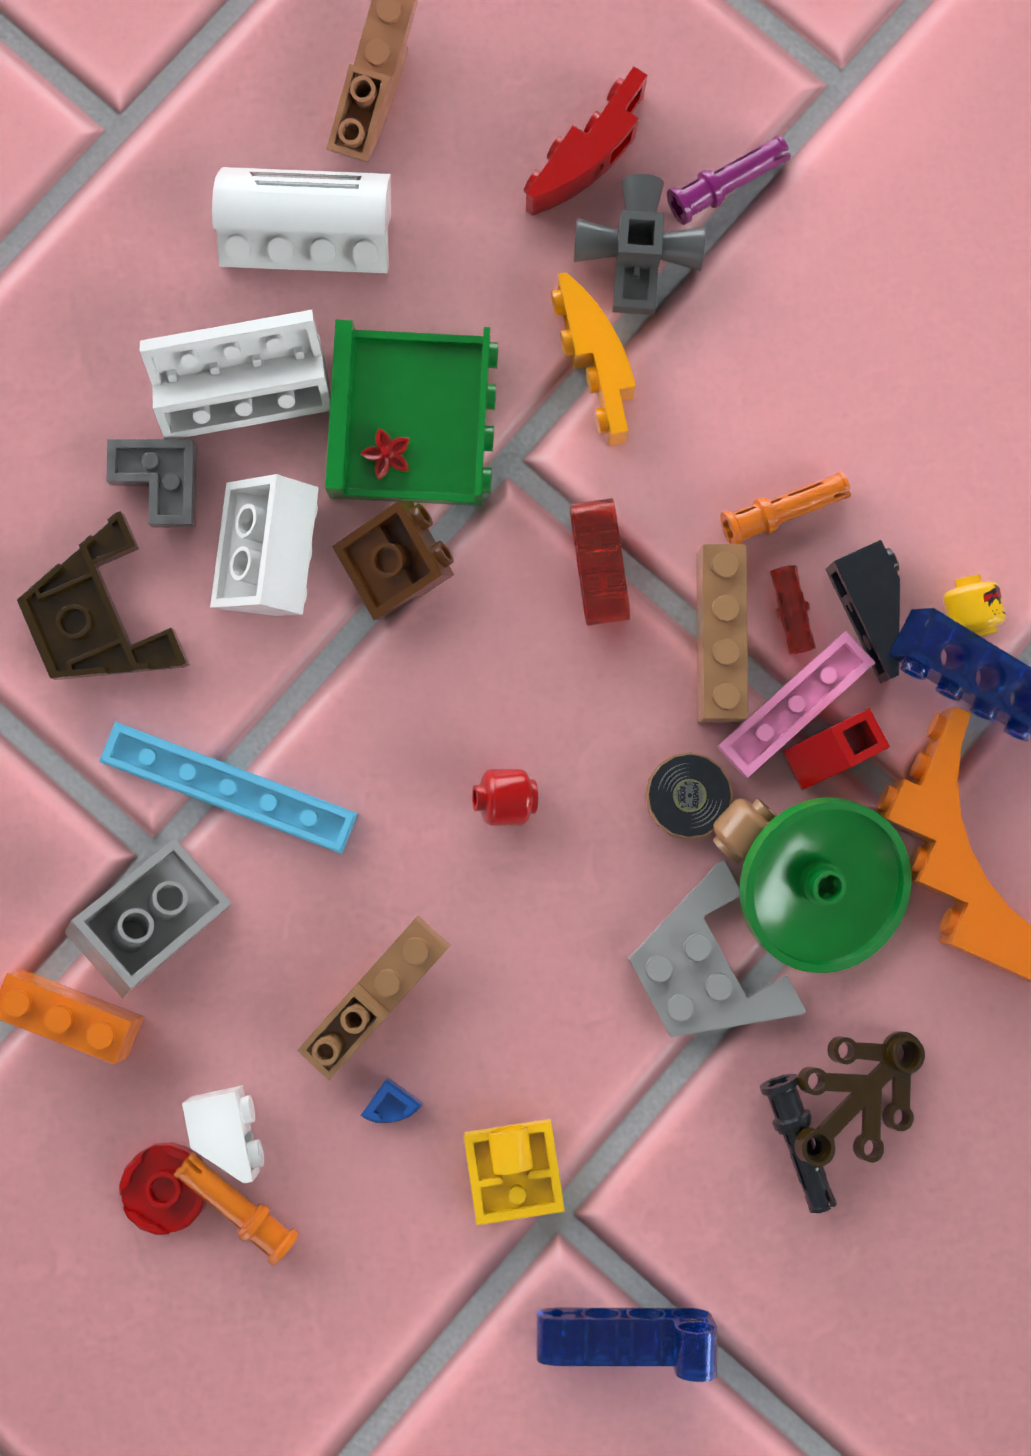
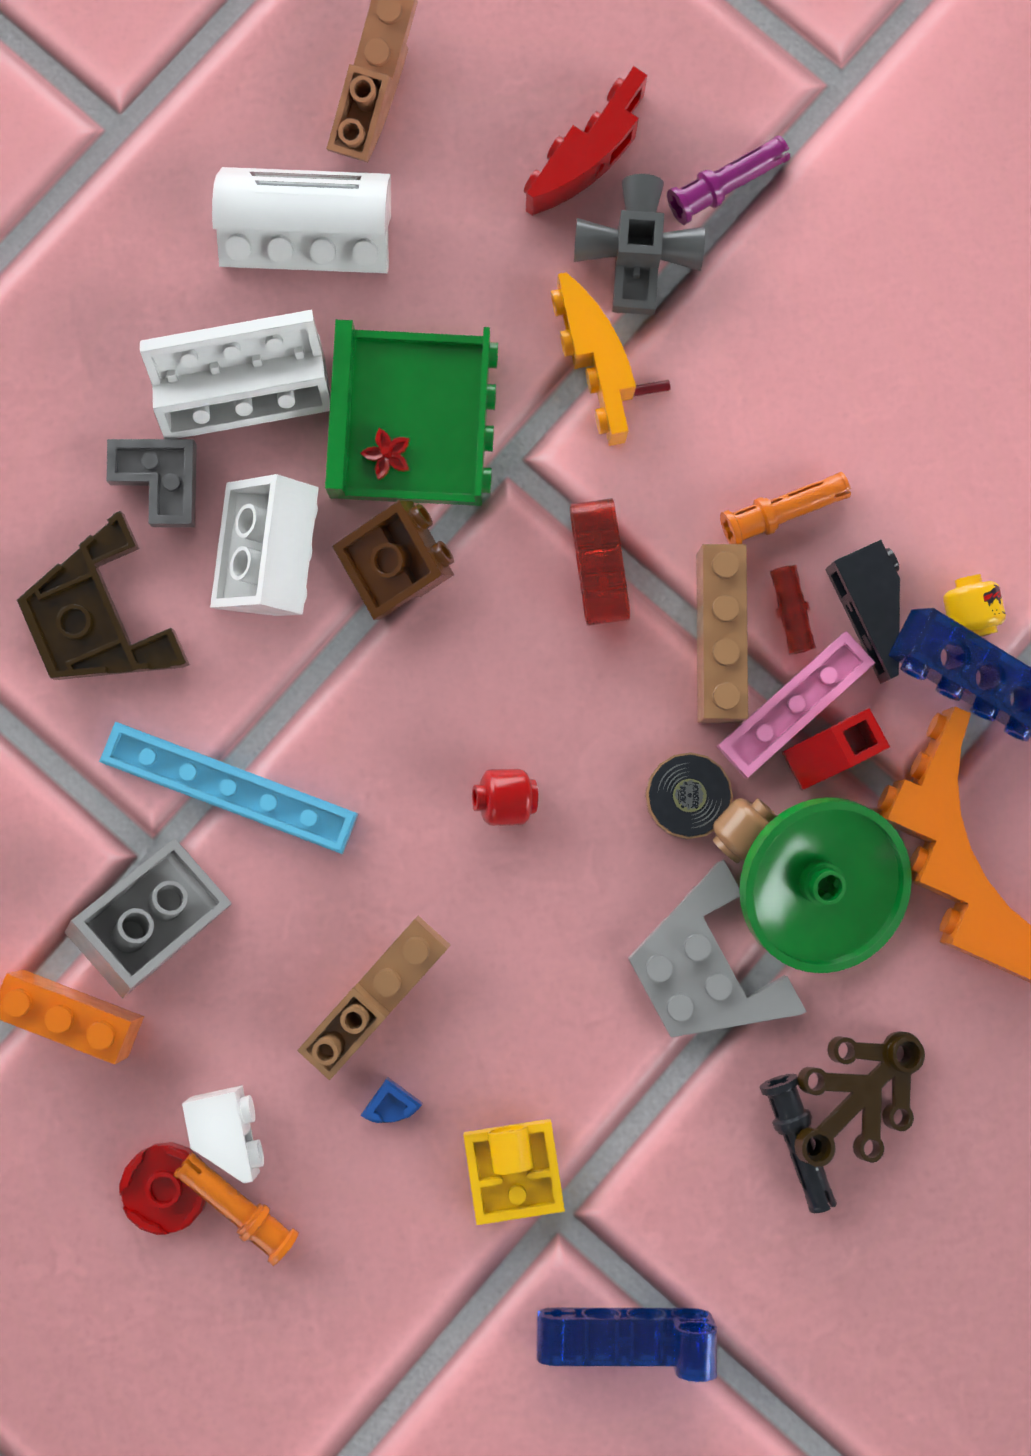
(653, 387): none -> dark red piece

